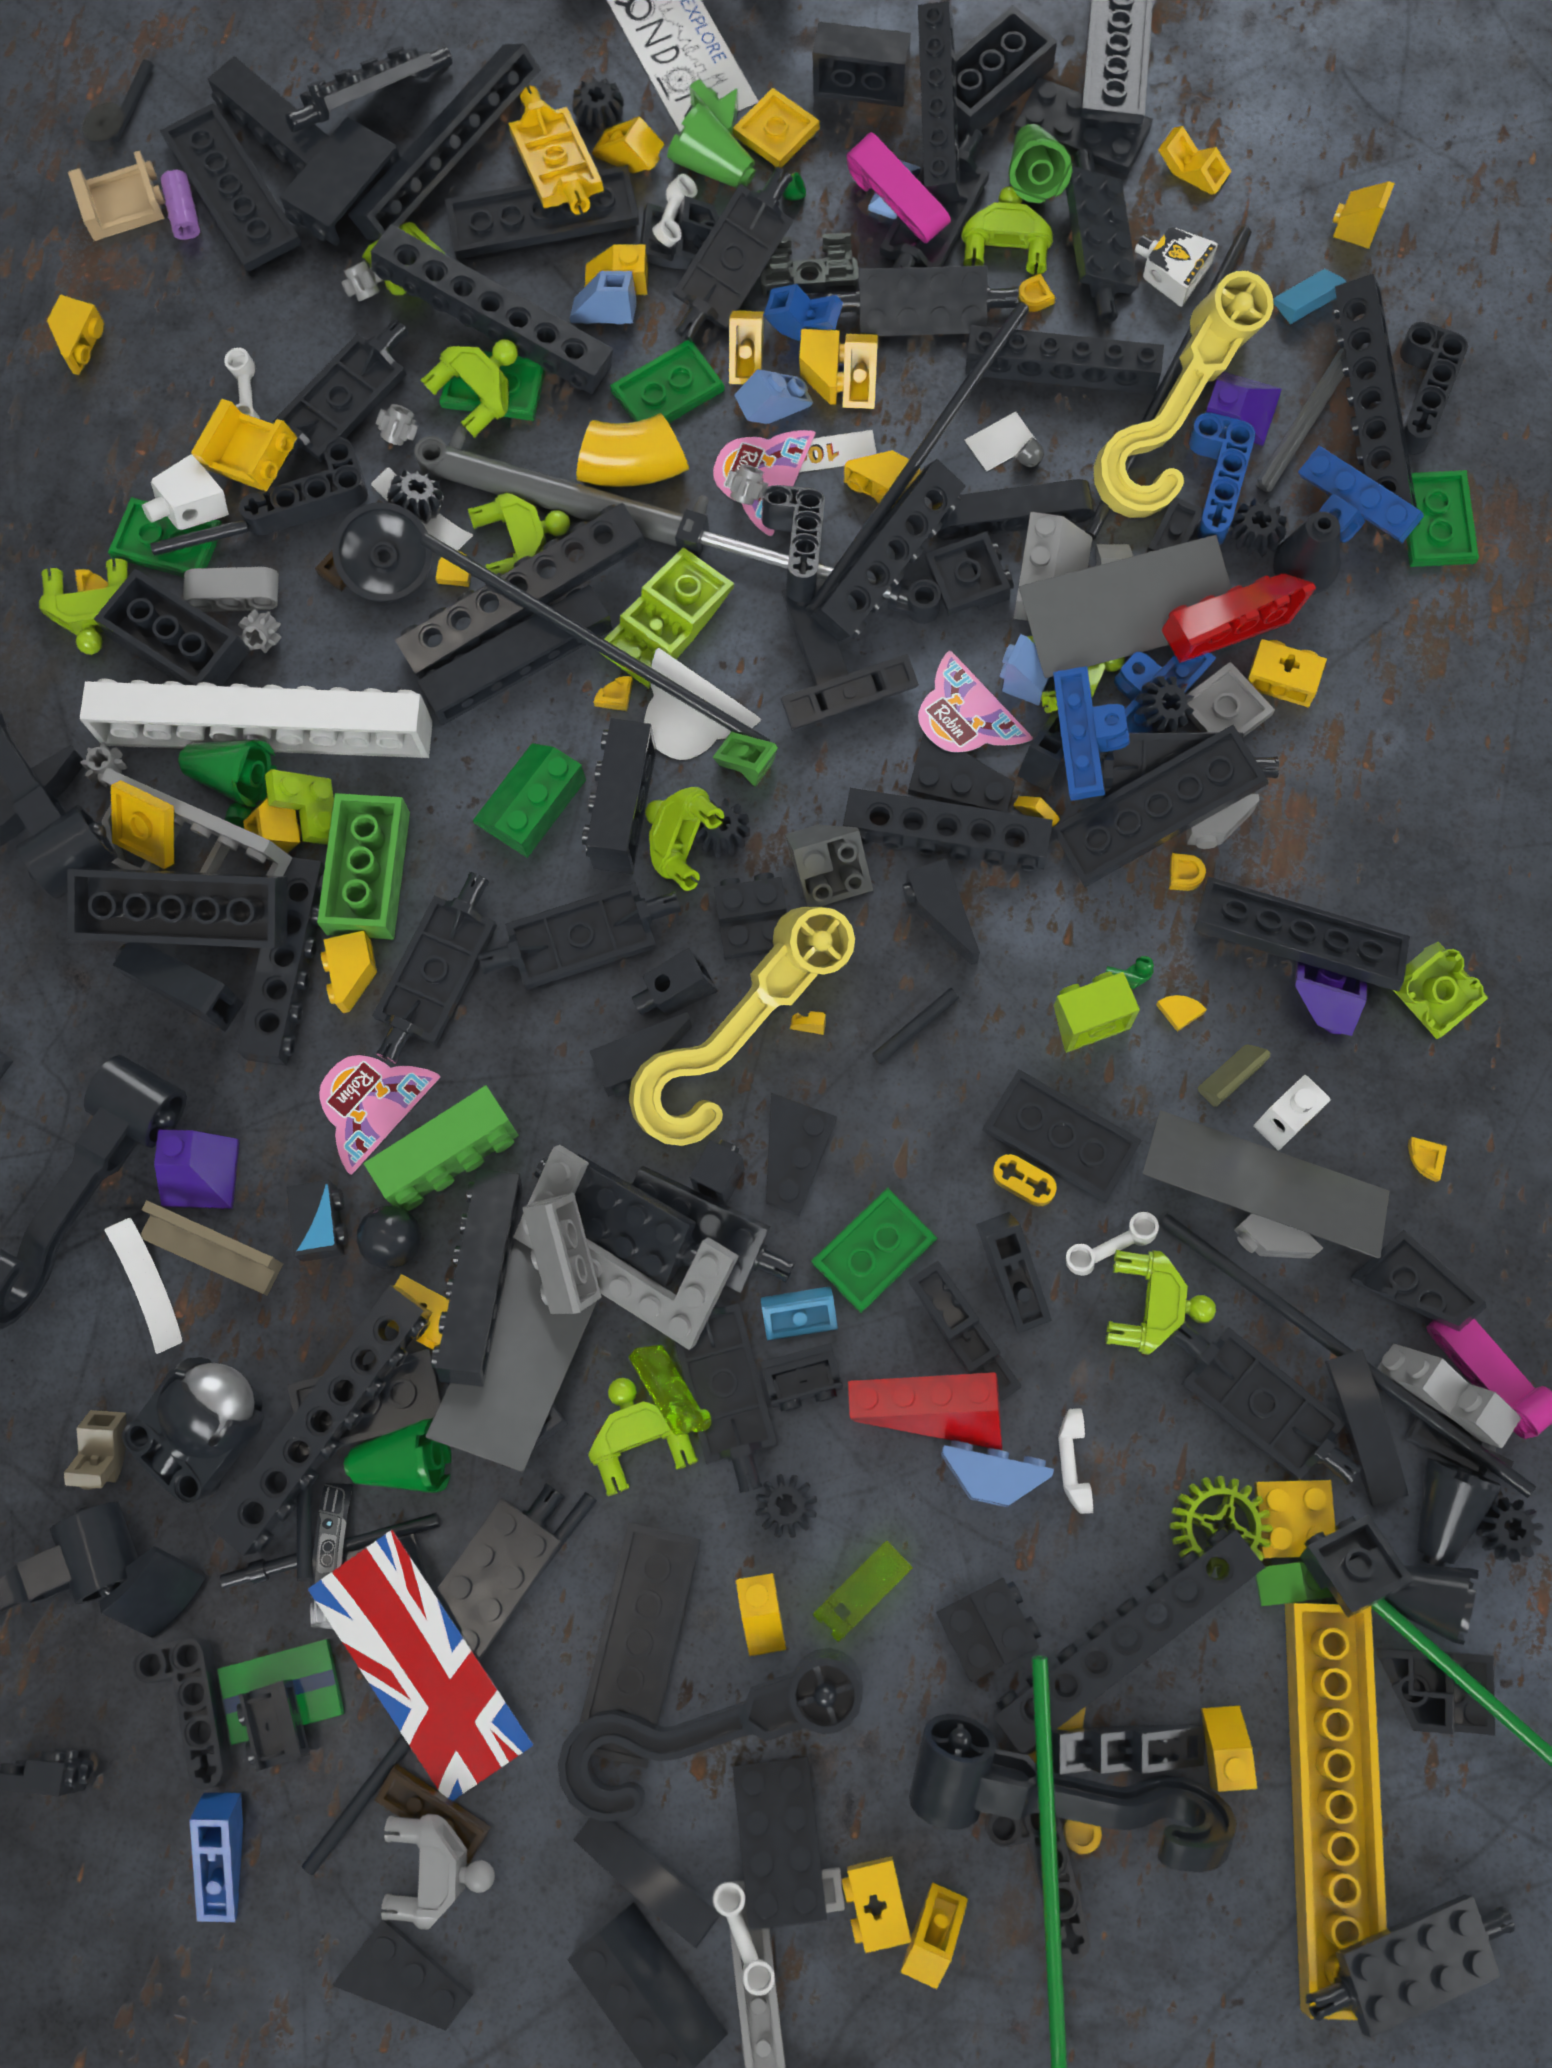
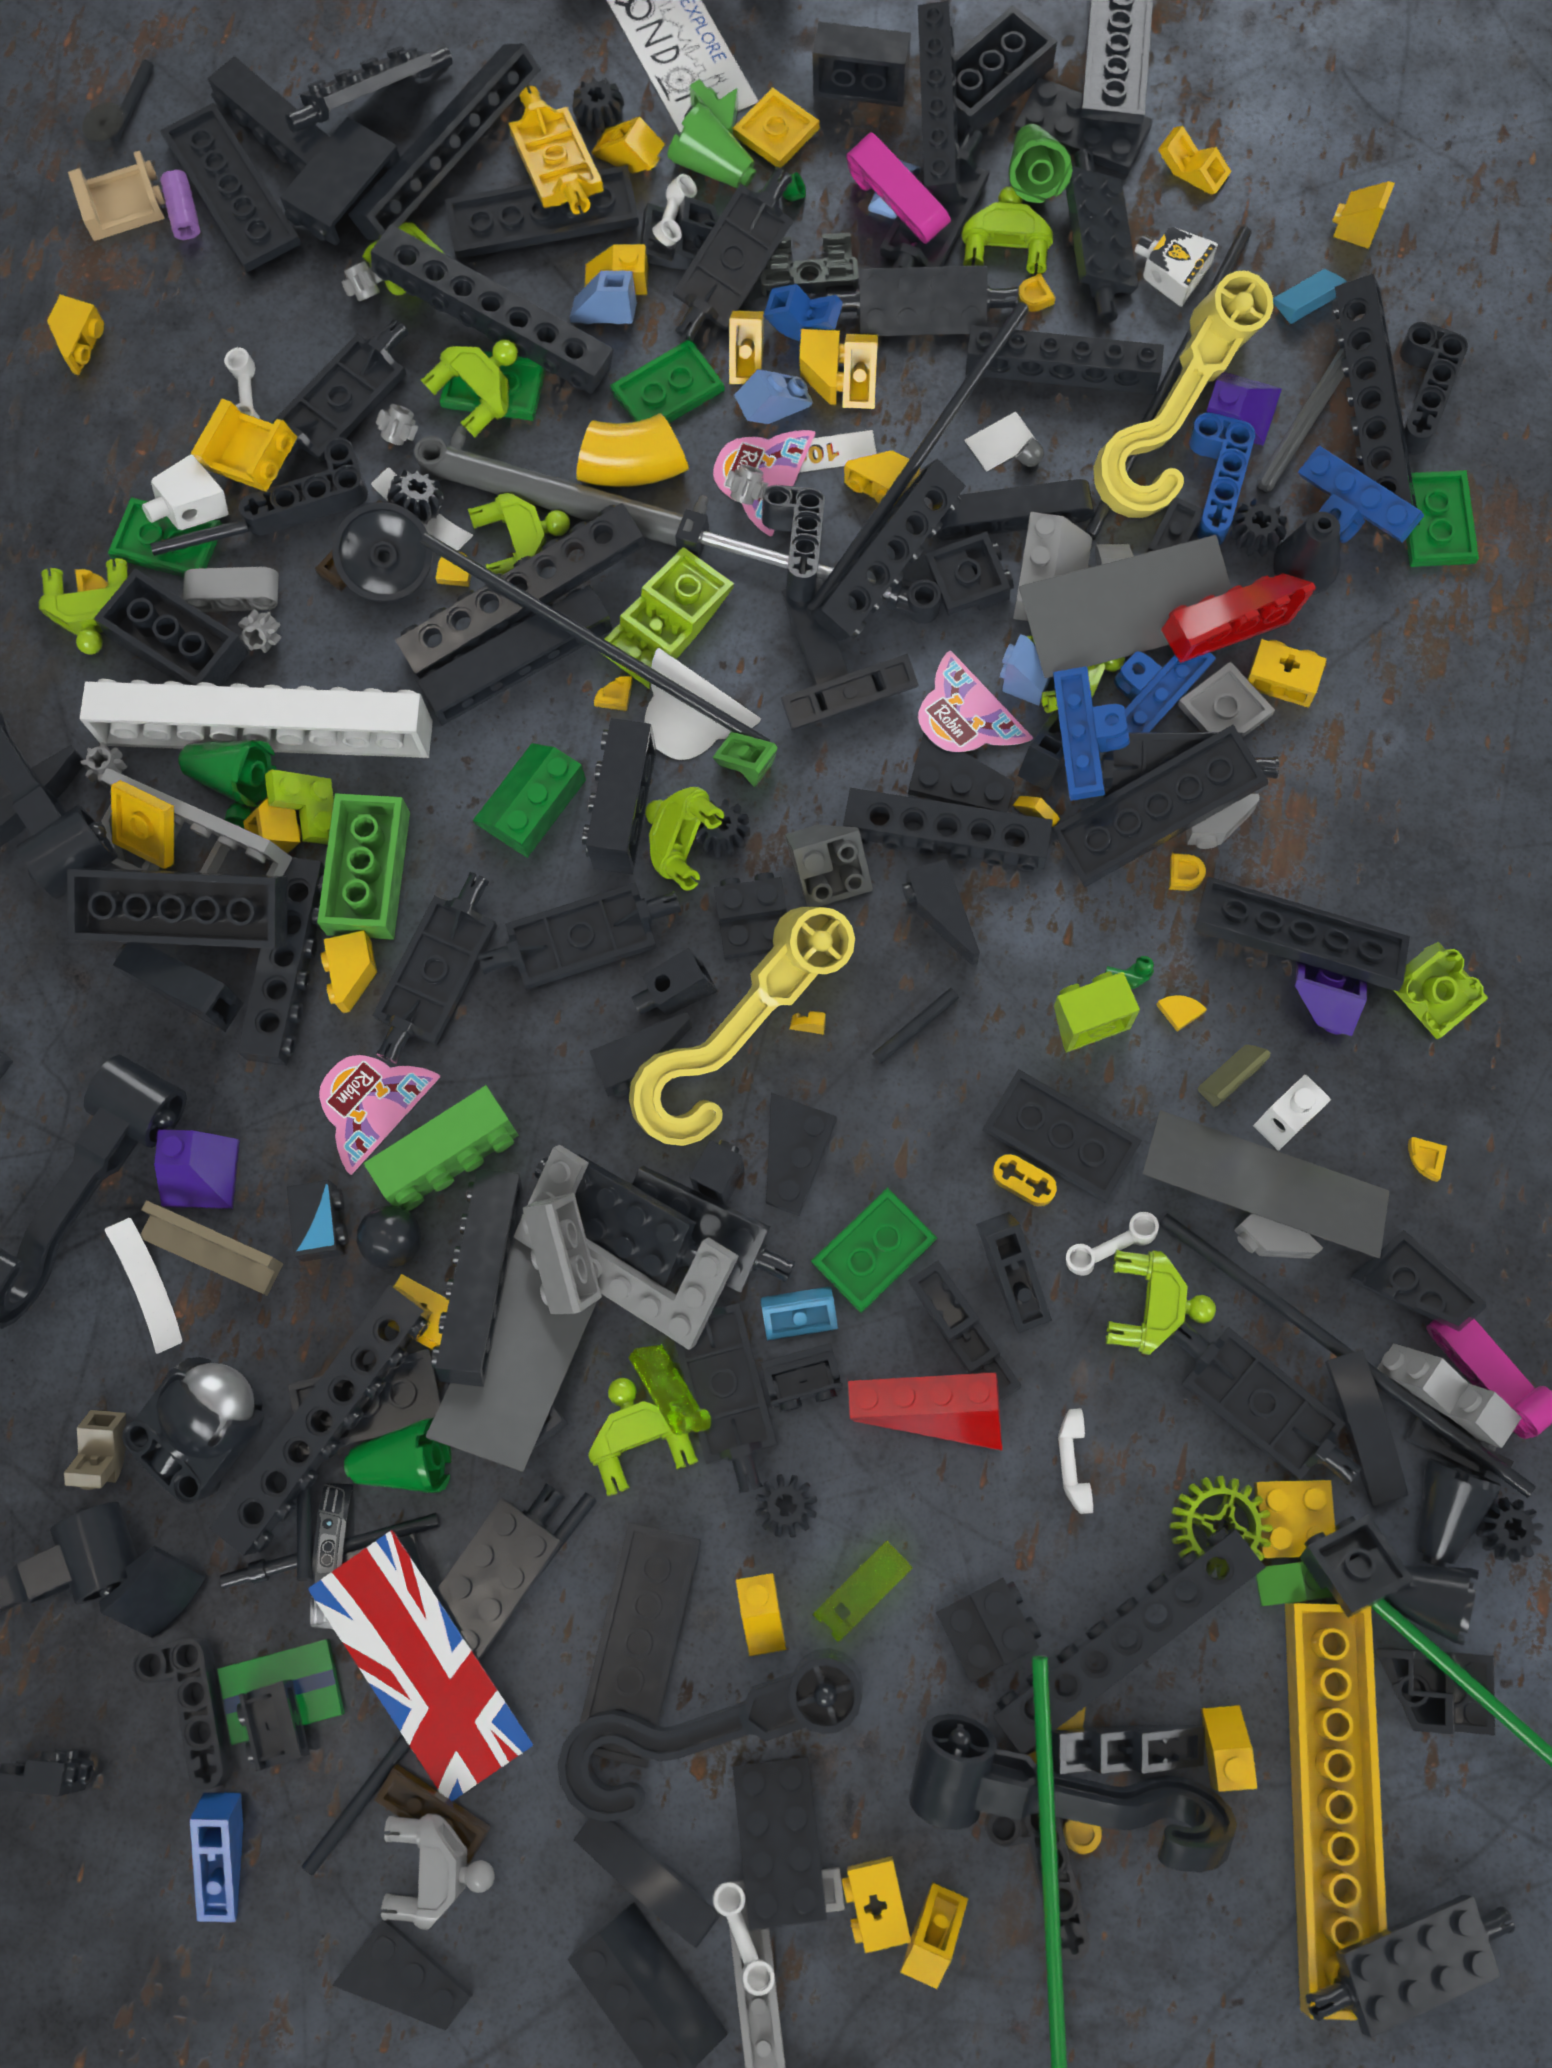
(993, 1475): medium blue slope -> none
(1152, 700): black gear -> none

